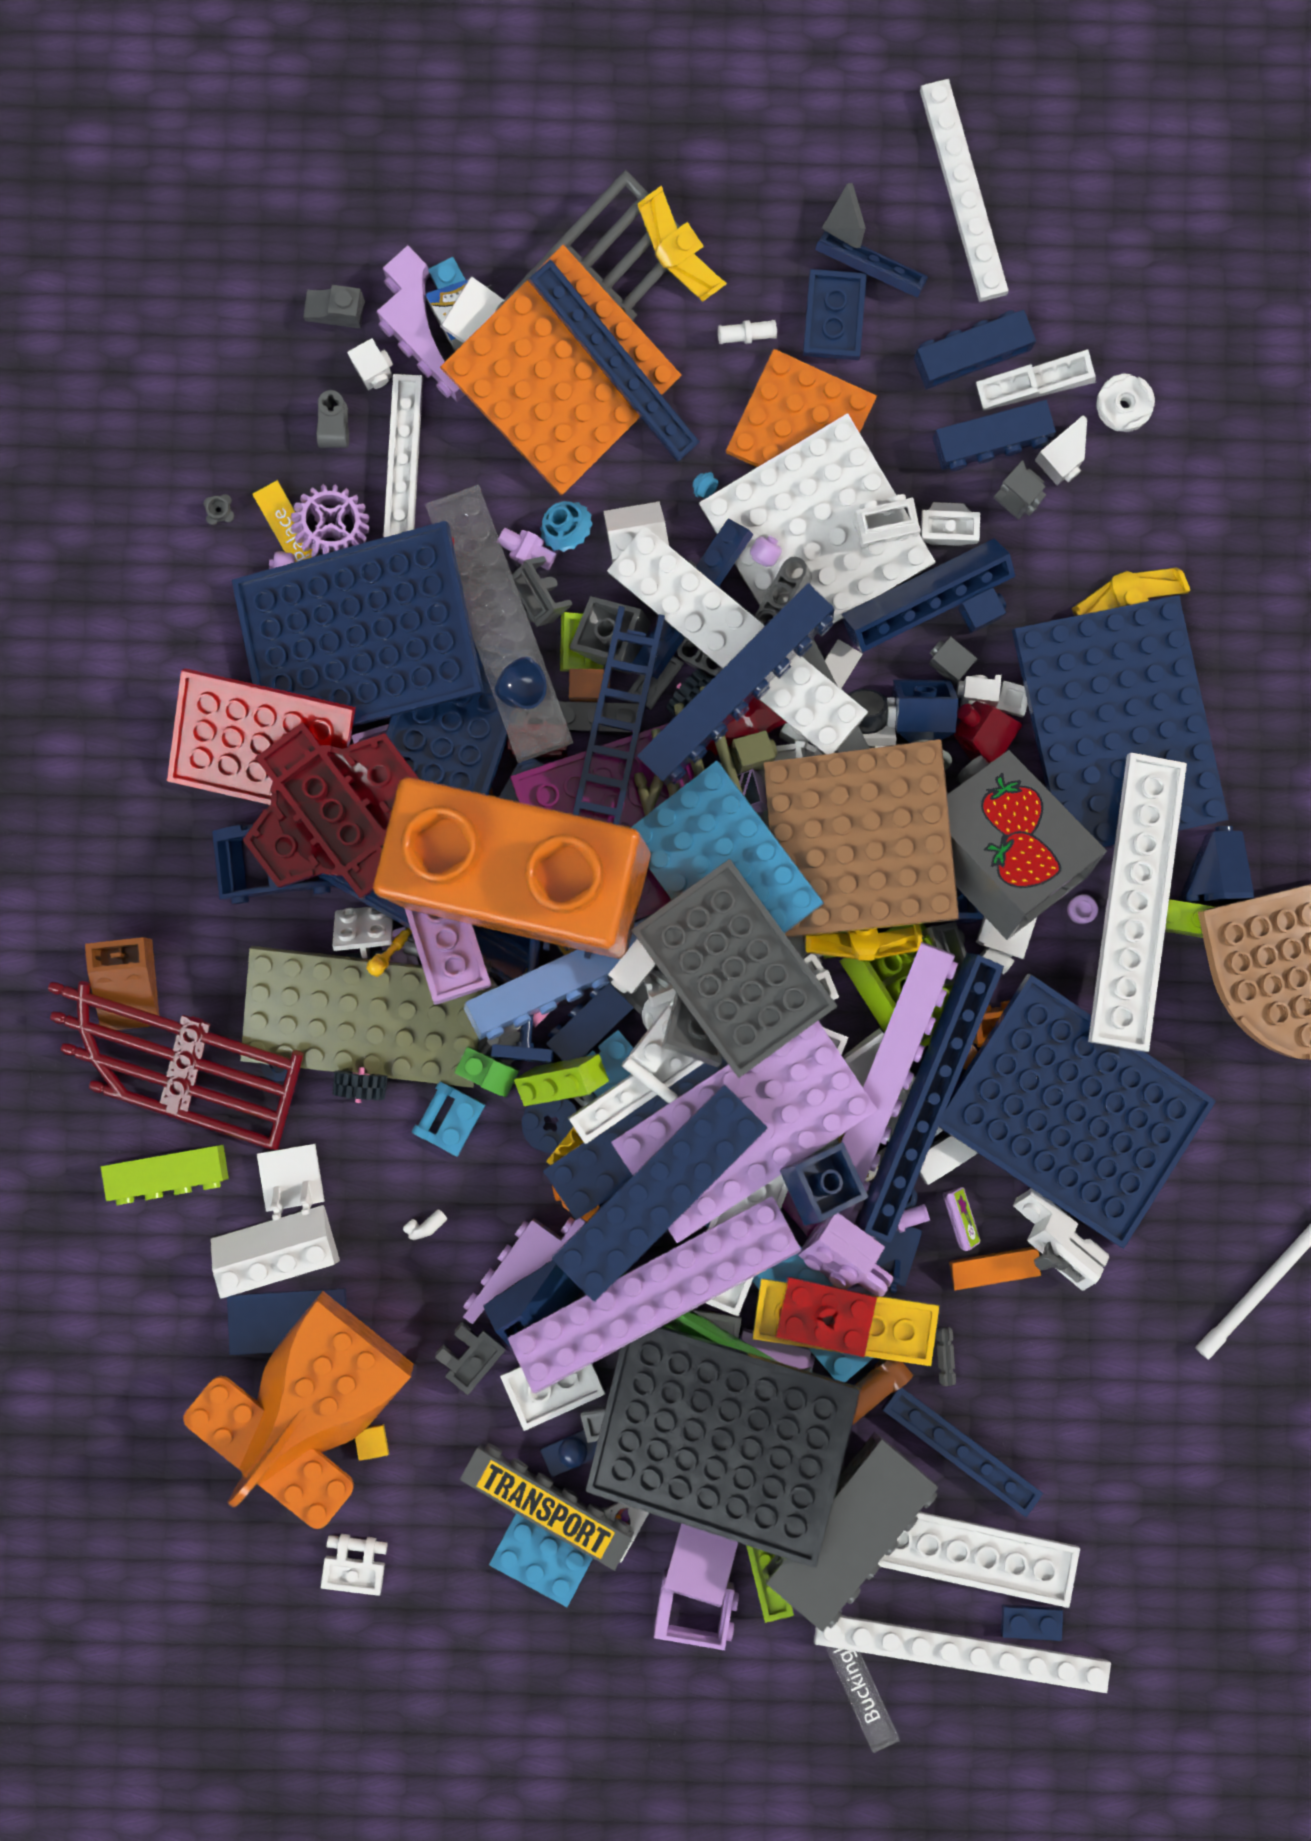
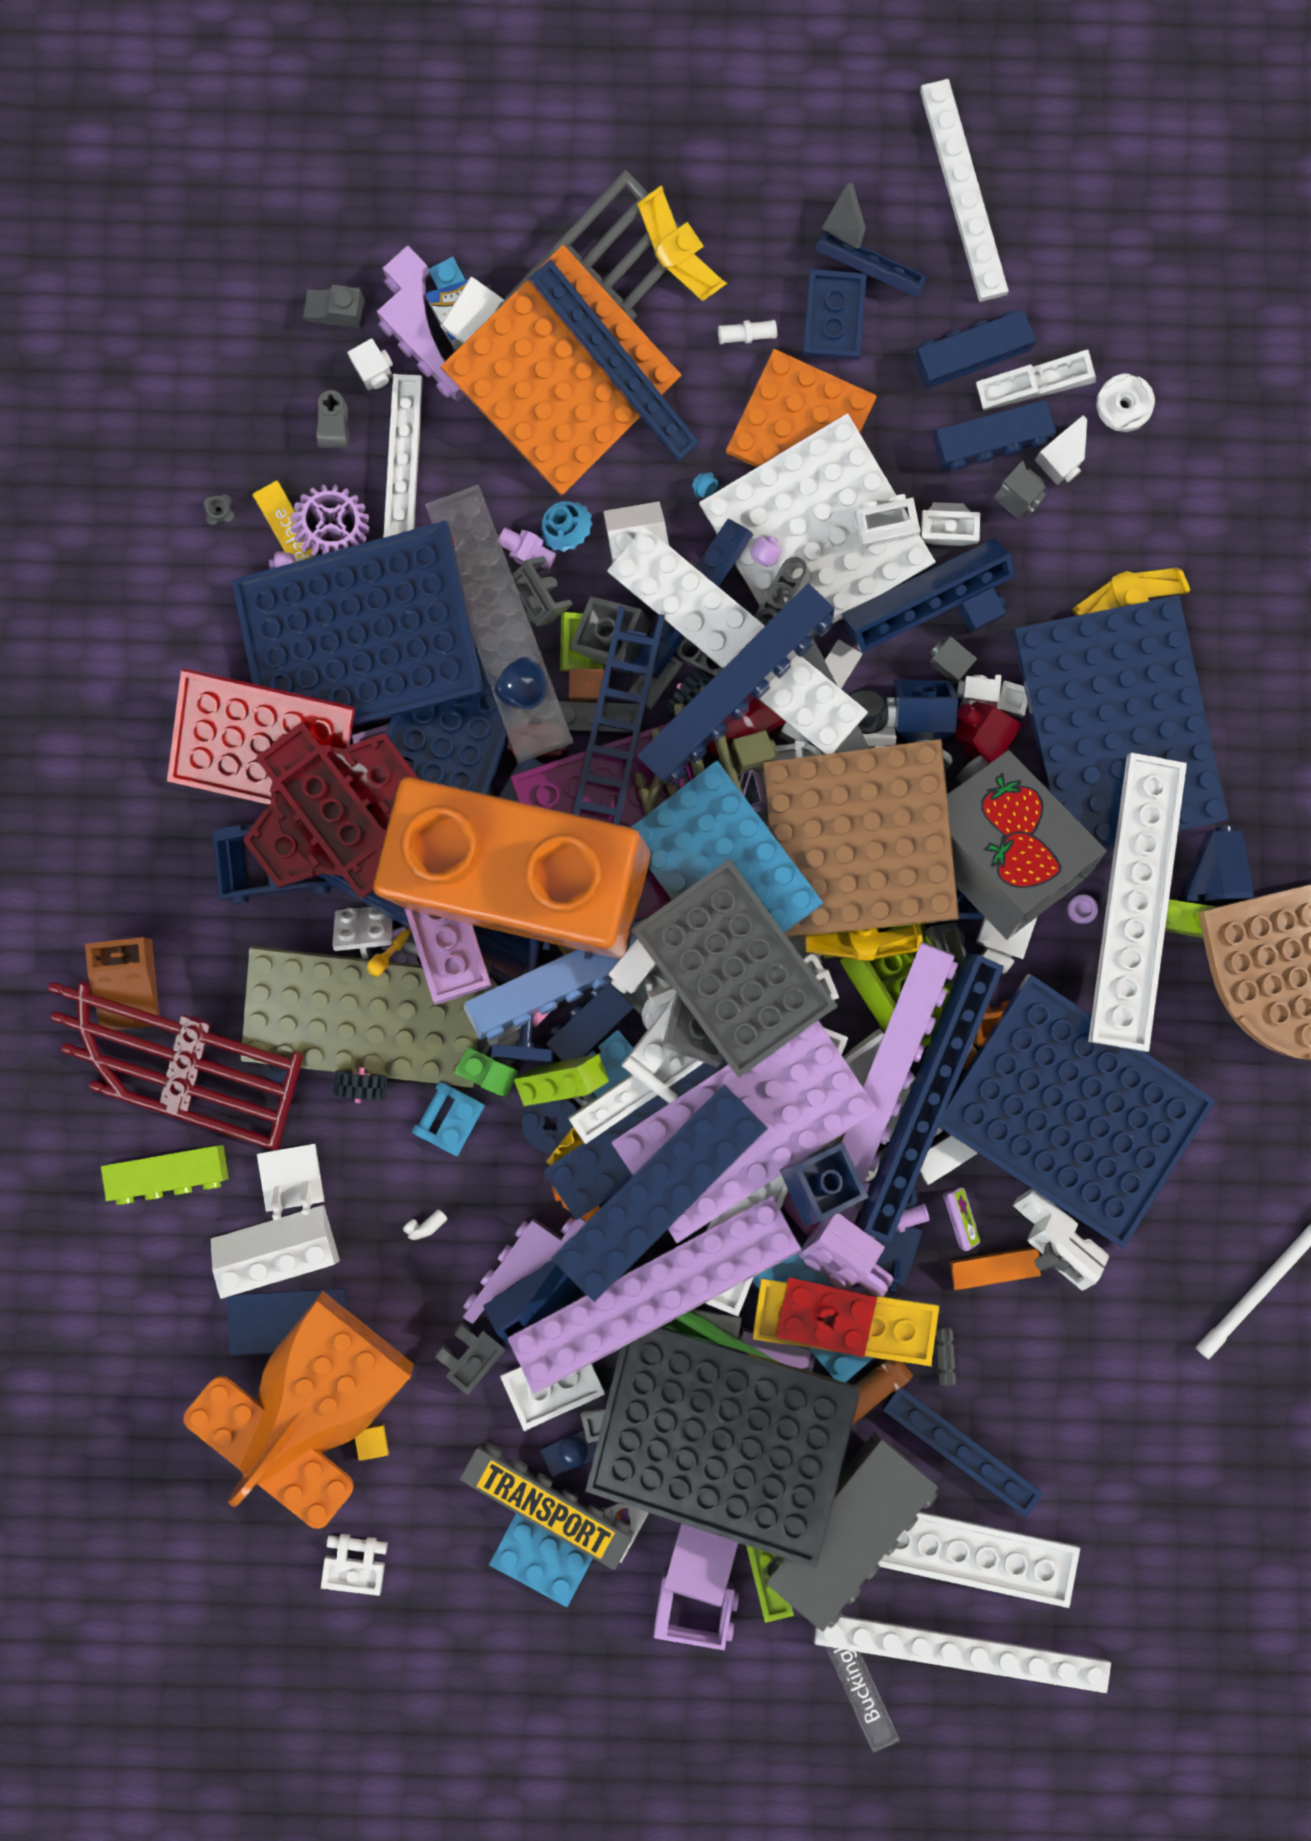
(1031, 1622): dark blue plate -> none

